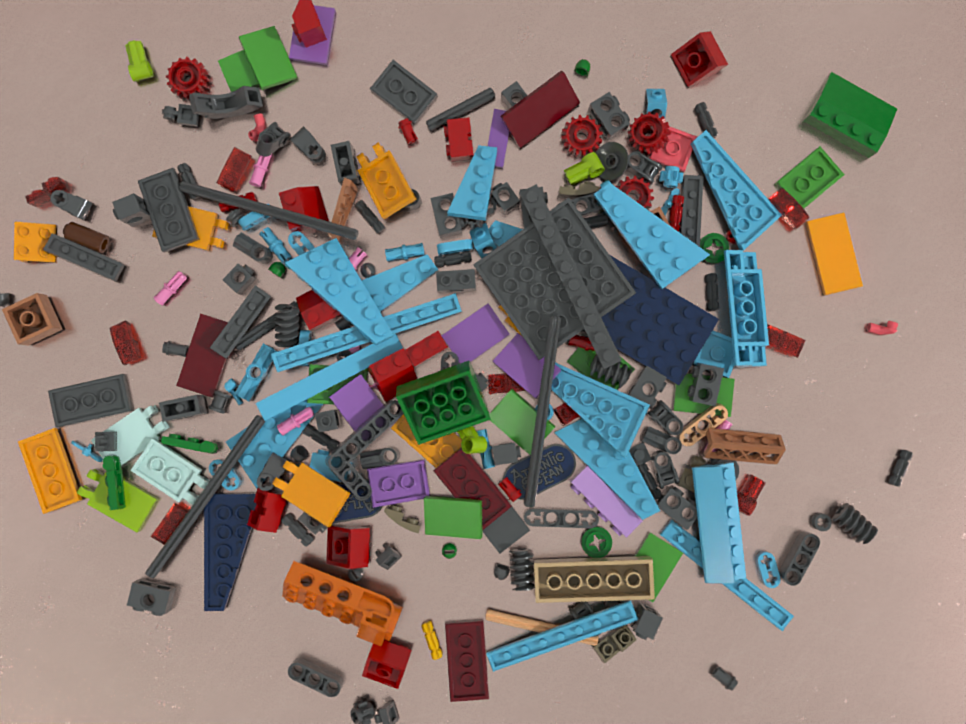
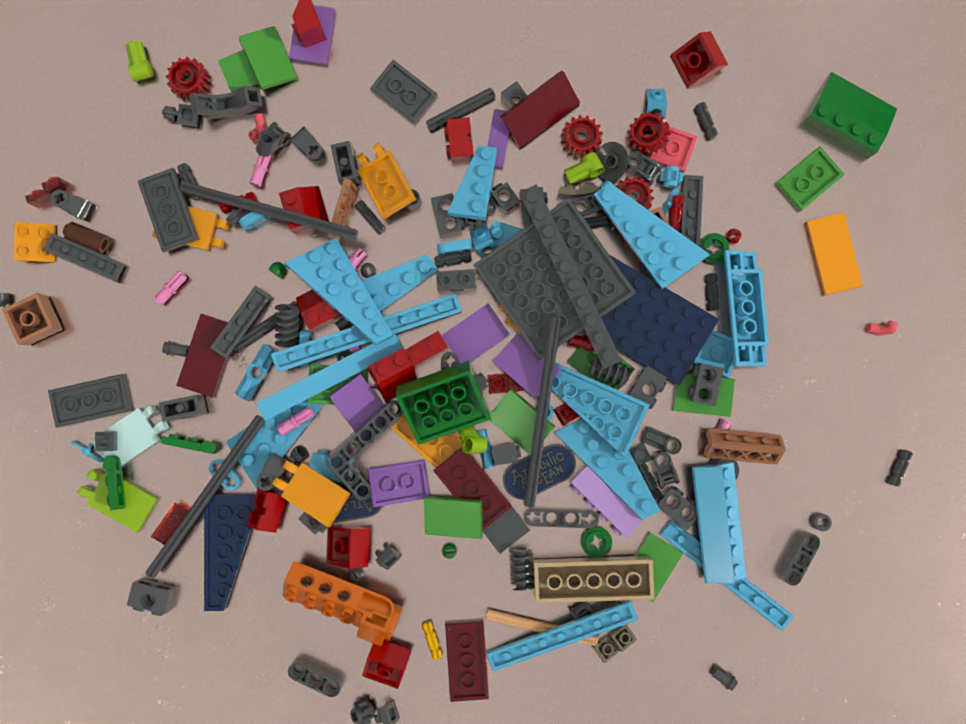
(49, 470): light orange plate -> none
(123, 341): clear red slope -> none
(131, 210): dark grey brick -> none
(169, 472): light aqua tile -> none
(219, 401): dark grey bush -> none
(230, 385): medium azure hand -> none
(231, 278): dark grey brick -> none
(234, 169): clear red slope -> none
(252, 248): dark grey piece -> none
(275, 245): medium azure pin -> none
(297, 530): dark grey axle -> none
(306, 243): medium azure beam -> none
(320, 437): dark grey axle -> none
(327, 420): dark grey brick -> none
(378, 458): dark grey piece -> none
(397, 515): dark tan slope -> none
(404, 252): medium azure pin -> none
(407, 130): red pin -> none
(501, 571): dark grey hinge -> none
(510, 489): red pin -> none
(582, 67): green hinge -> none
(605, 117): dark grey brick -> none
(647, 622): dark grey brick -> none
(665, 418): dark grey piece -> none
(686, 476): dark tan plate -> none
(703, 416): light nougat beam -> none
(740, 200): medium azure wing -> none
(749, 494): clear red piece -> none
(772, 568): medium azure beam -> none
(785, 341): clear red slope -> none
(790, 209): clear red slope -> none
(856, 523): dark grey piece -> none

